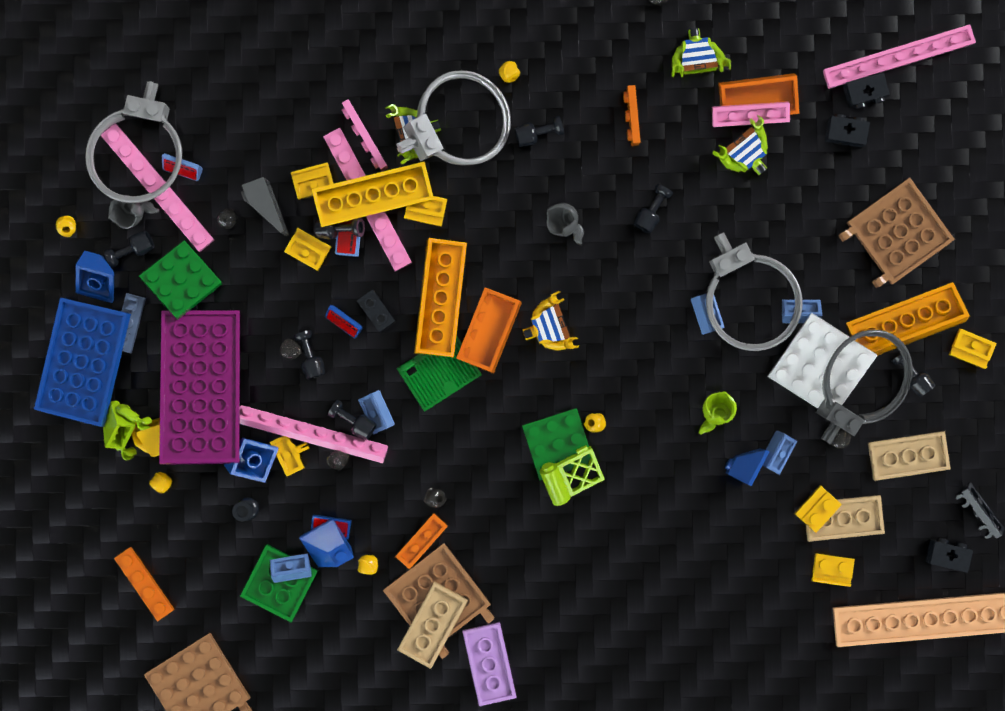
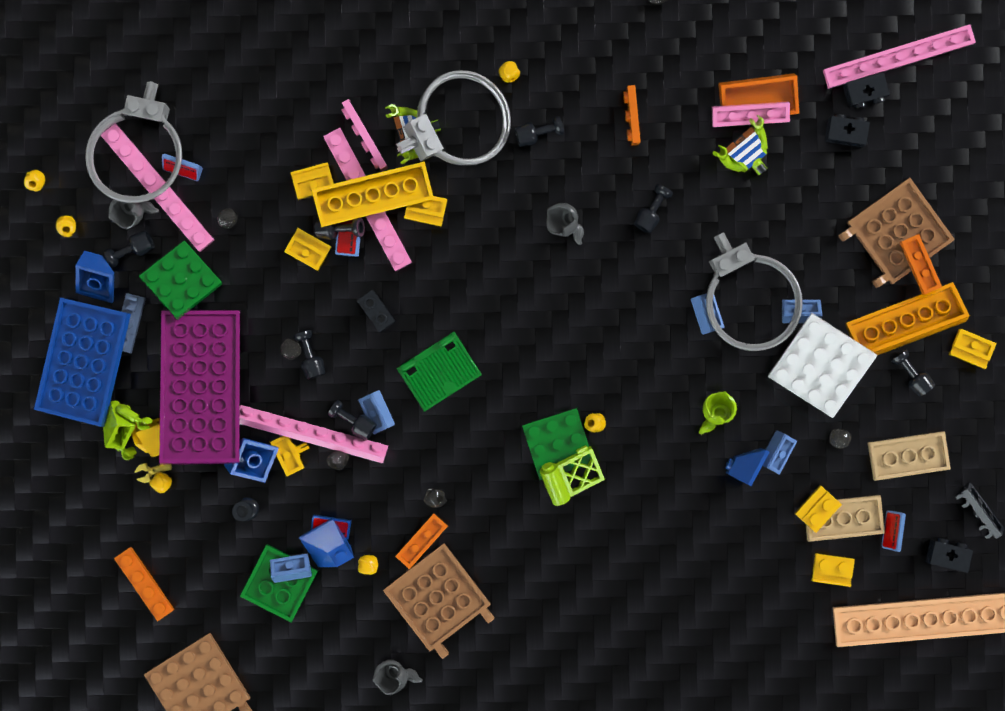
(34, 180): none -> yellow piece
(151, 471): none -> light yellow bar
(261, 197): dark grey slope -> none
(343, 321): slope -> none
(392, 677): none -> dark grey hair
(432, 625): tan tile -> none
(440, 297): light orange arch -> none
(489, 330): orange slope -> none
(489, 664): lavender tile -> none
(550, 325): torso -> none
(698, 56): torso -> none
(842, 417): dark grey brick -> none
(893, 530): none -> slope
(920, 264): none -> orange plate

